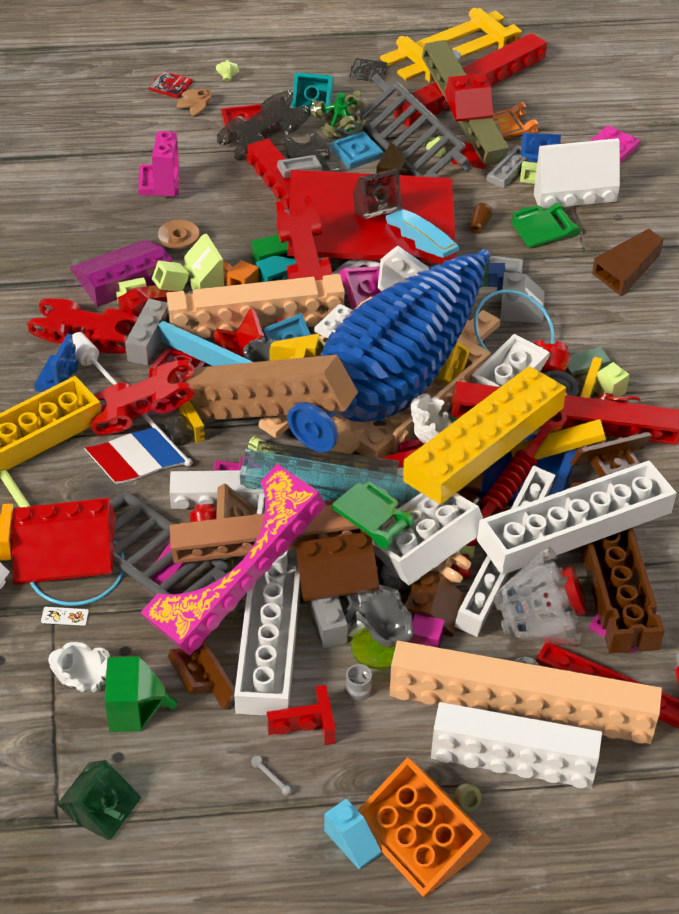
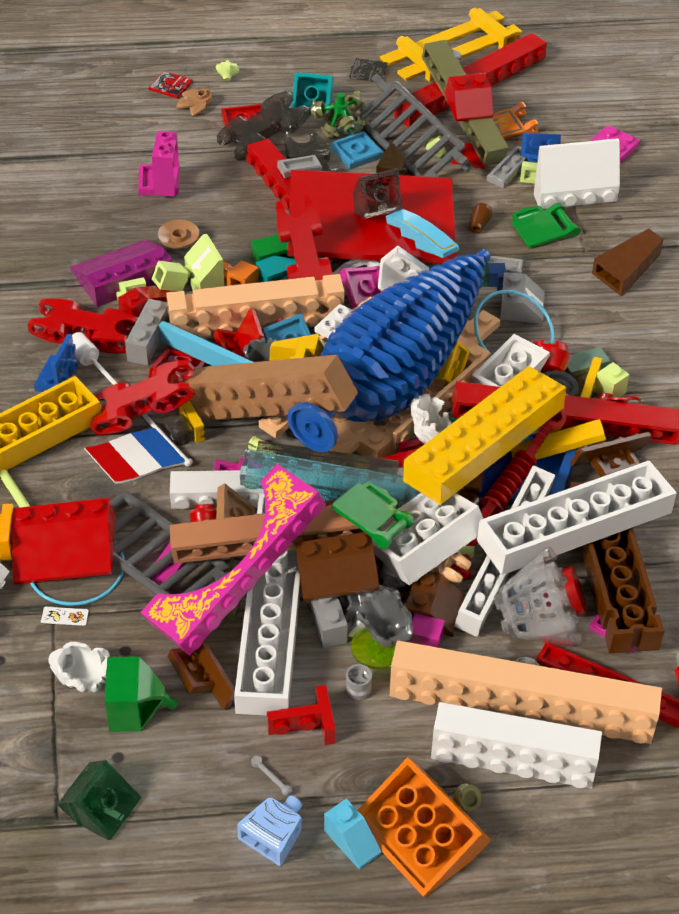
(272, 828): none -> light blue torso

